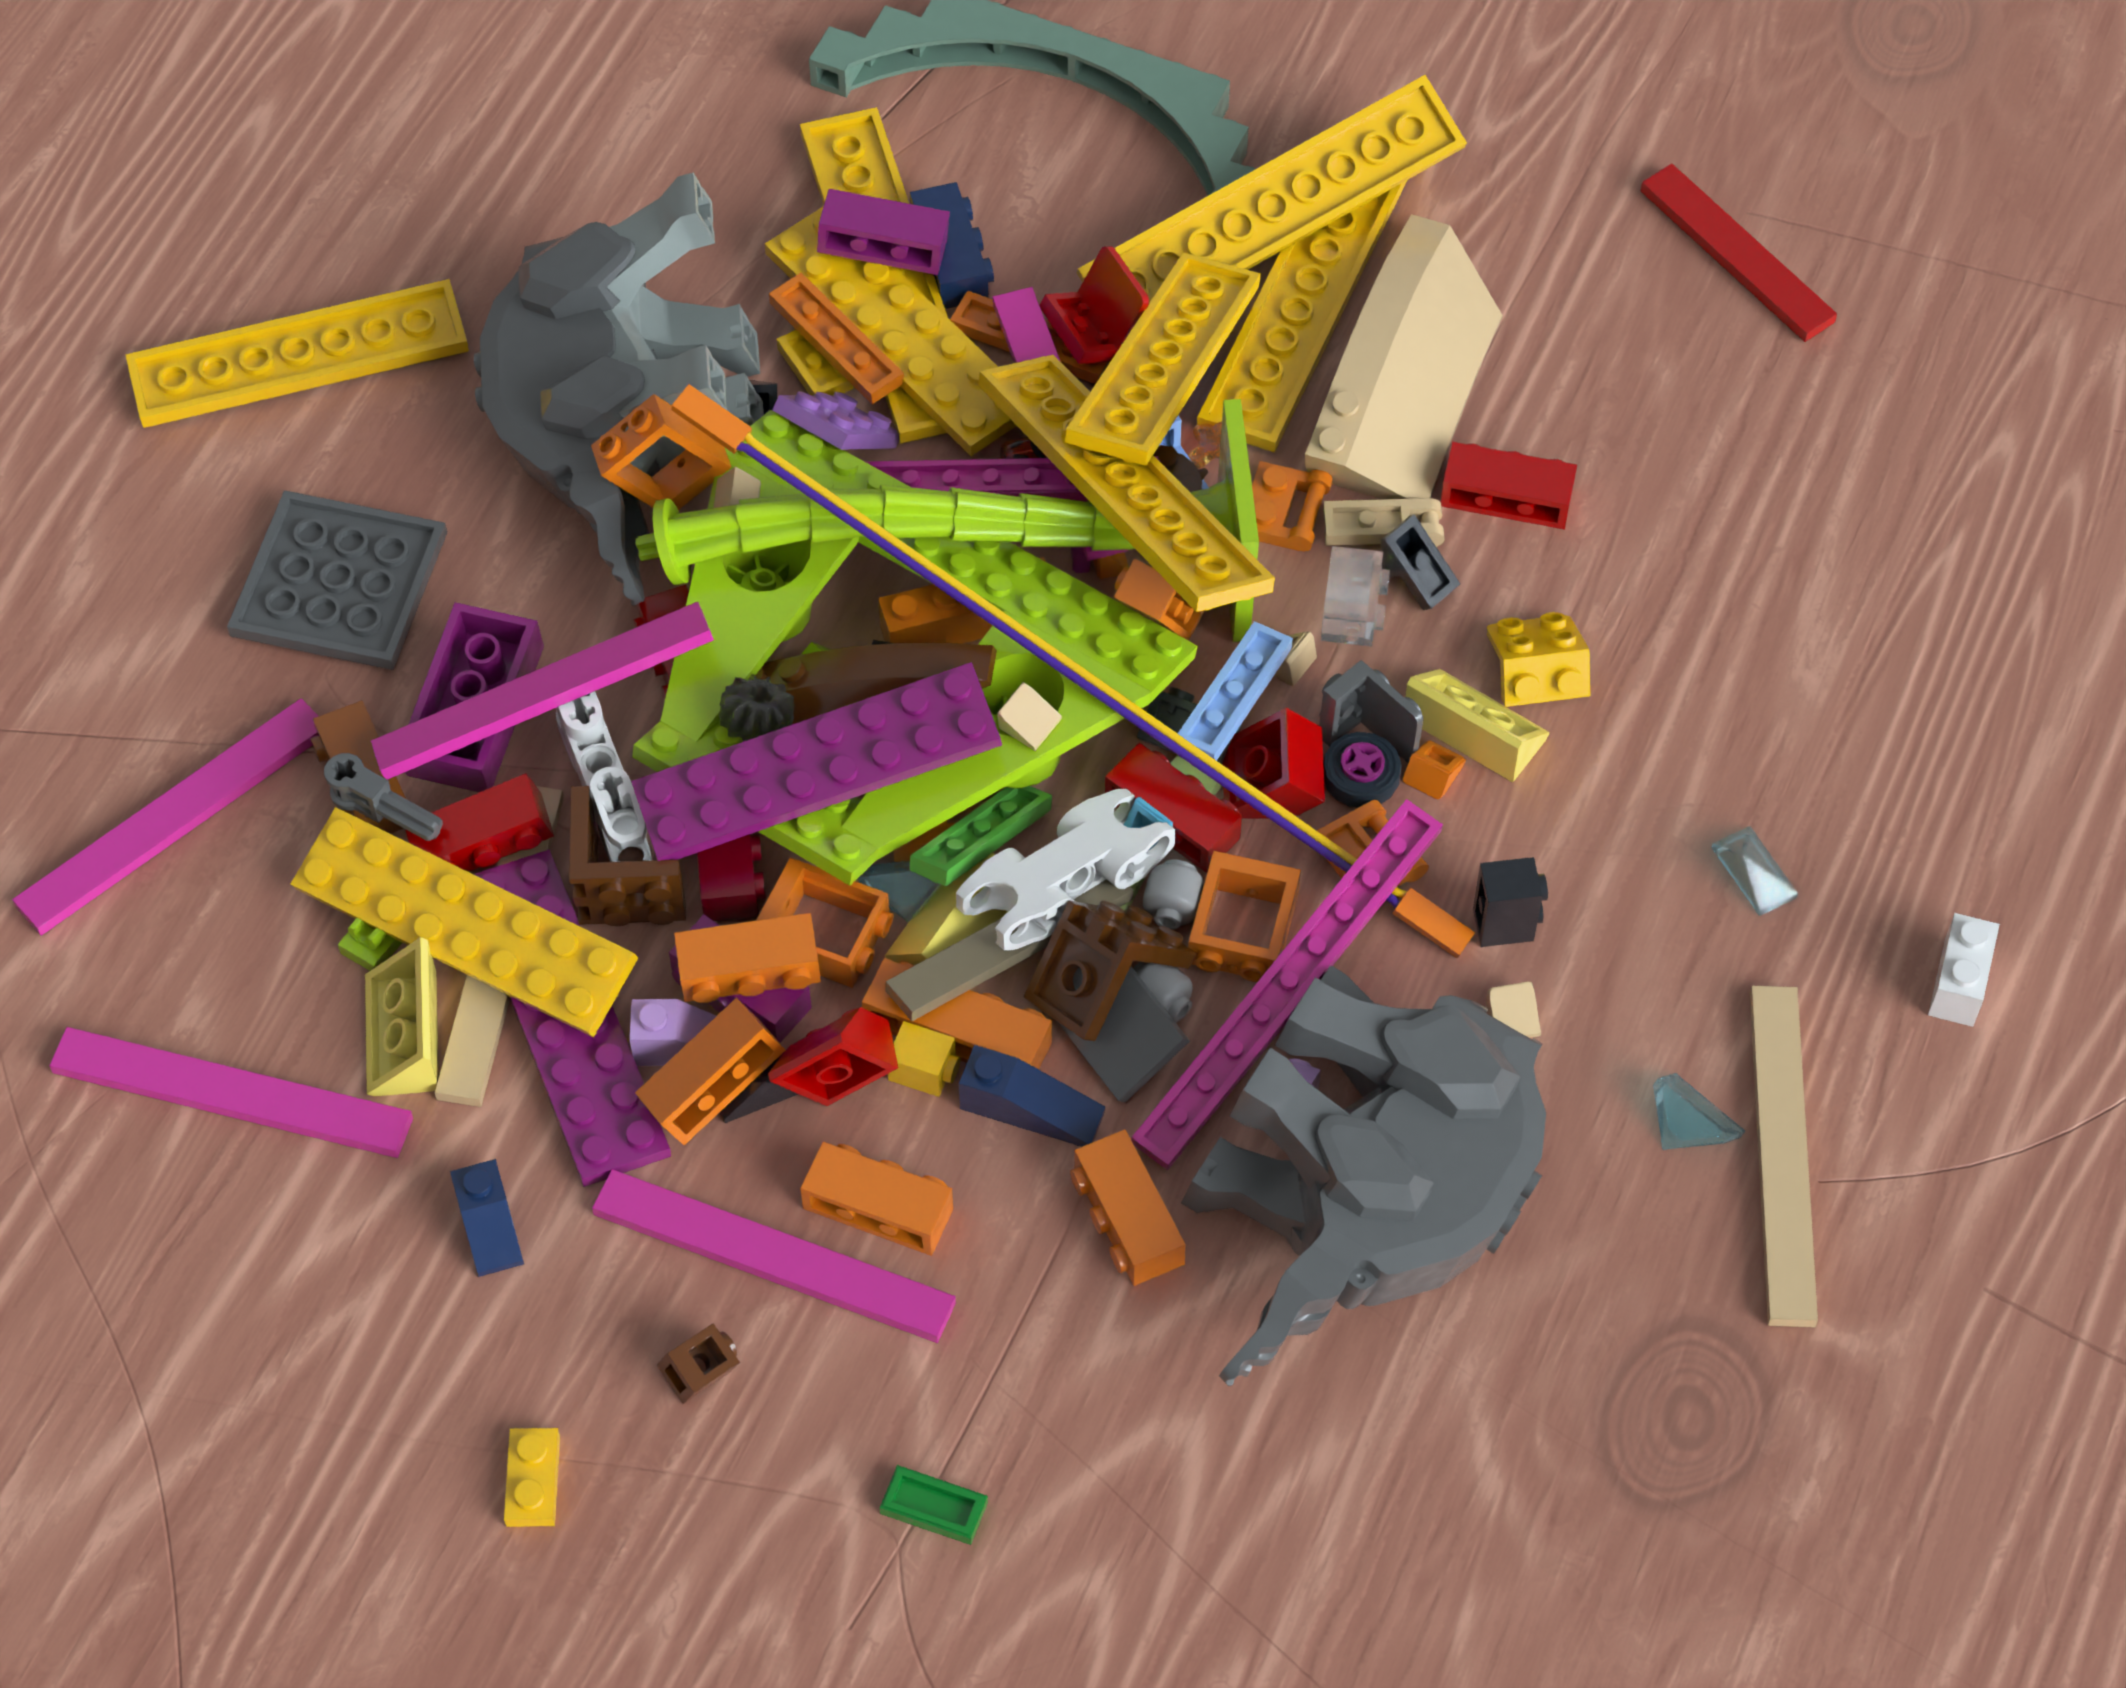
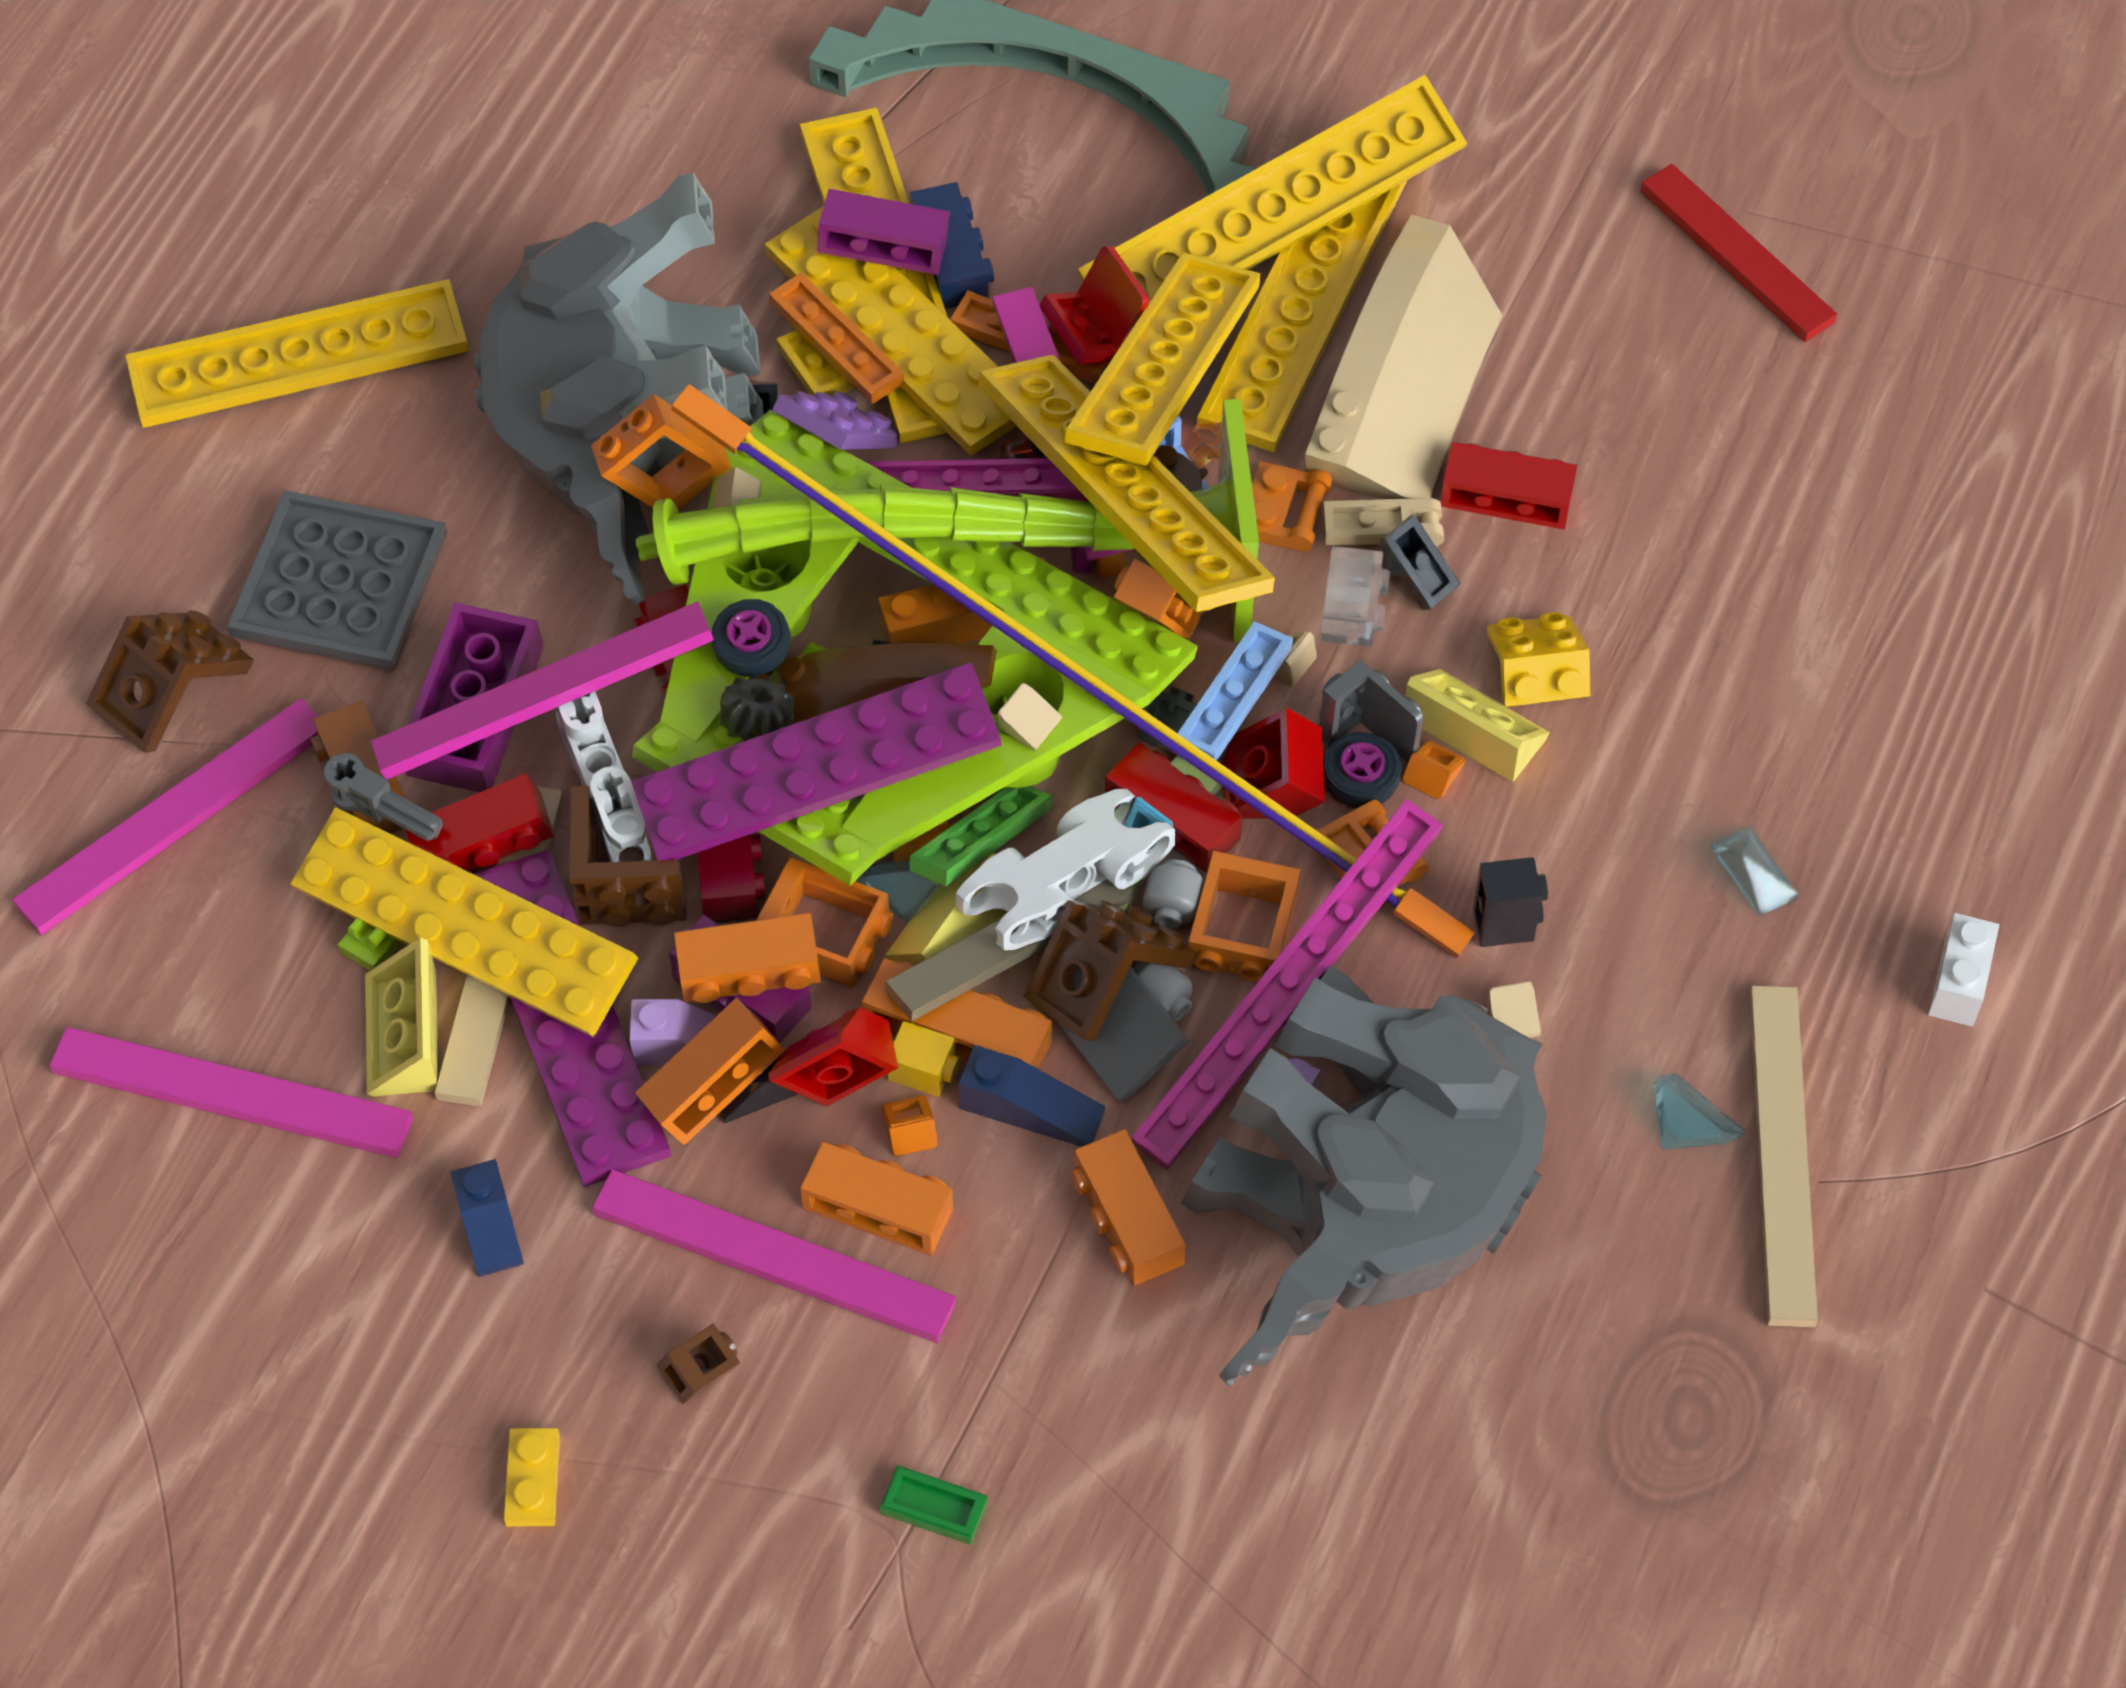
(162, 656): none -> reddish brown bracket
(749, 621): none -> black wheel
(910, 1125): none -> orange slope

